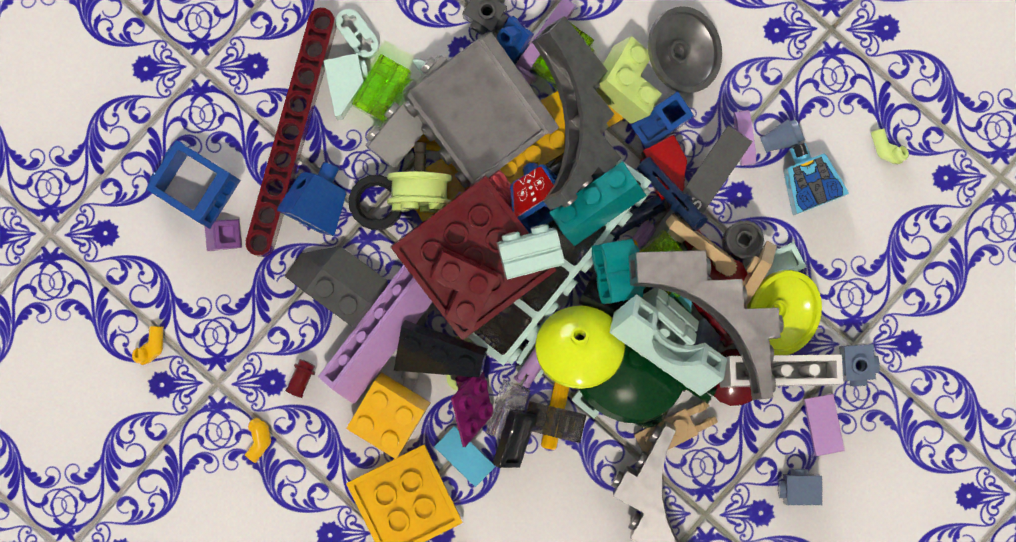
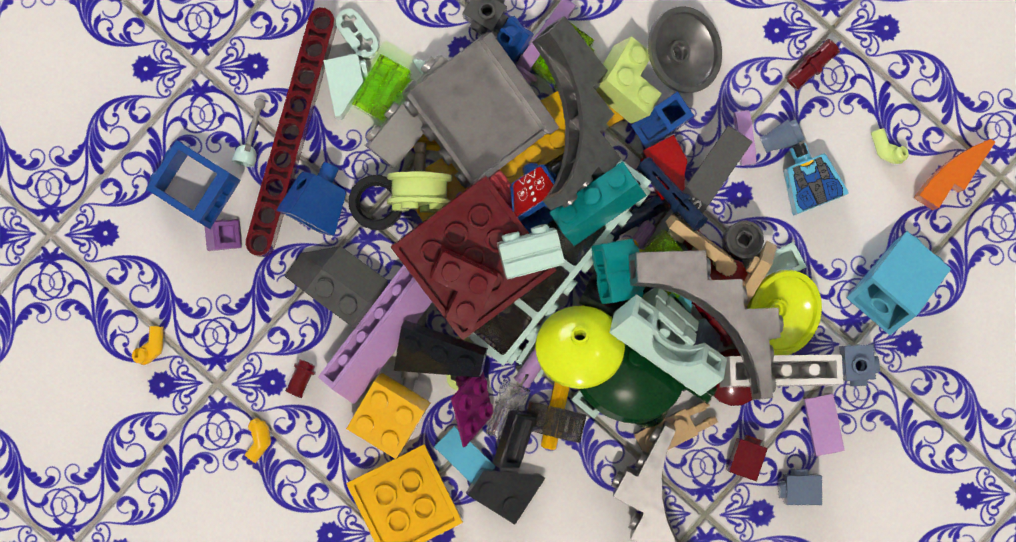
(246, 154): none -> hinge
(505, 491): none -> black wing
(747, 457): none -> dark red brick
(812, 64): none -> dark red pin
(899, 283): none -> medium azure slope
(953, 175): none -> orange slope

